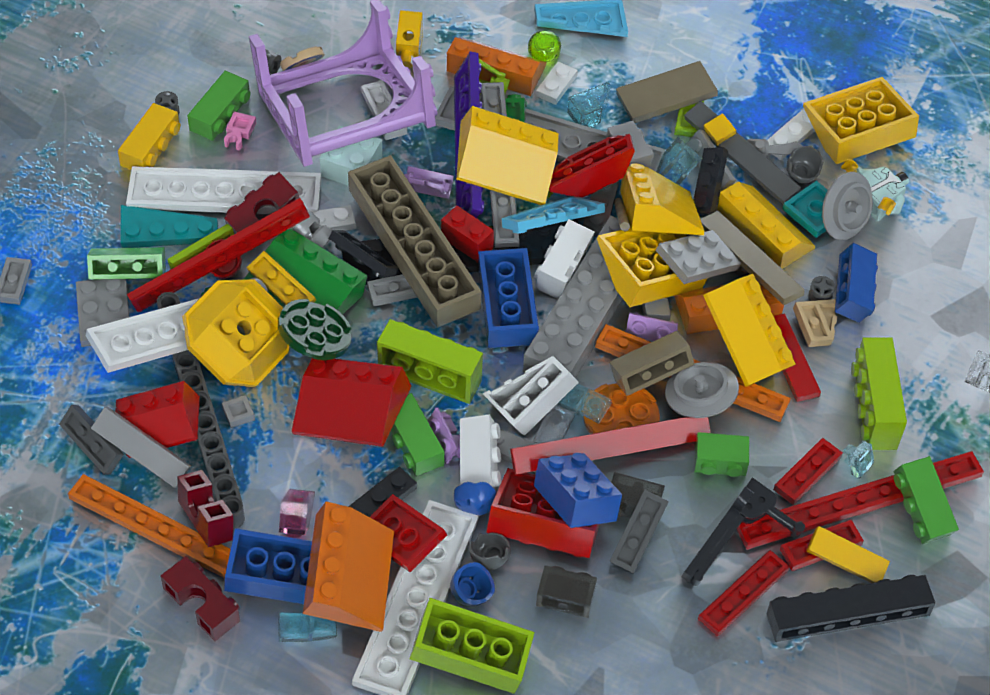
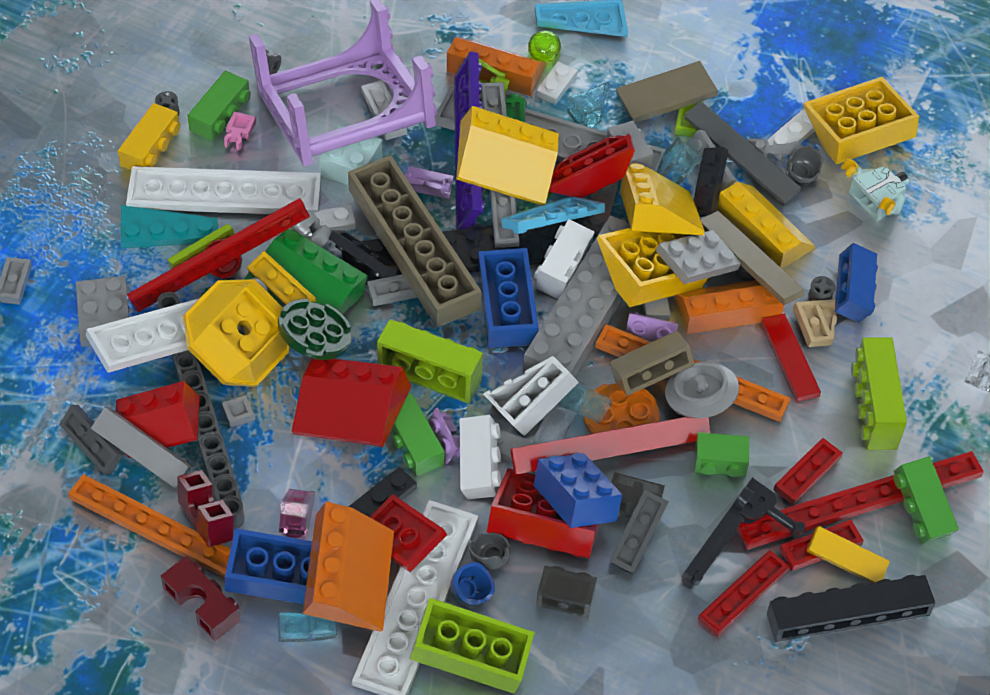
(126, 263): bright green brick -> none
(274, 192): dark red arch -> none
(303, 57): tan tile -> none
(409, 44): yellow torso -> none
(467, 232): red brick -> none
(474, 497): blue helmet -> none
(621, 214): dark tan bar -> none
(719, 129): yellow tile -> none
(749, 329): yellow slope -> none
(807, 208): teal plate -> none
(847, 206): light grey piece -> none
(859, 458): clear light blue tile -> none

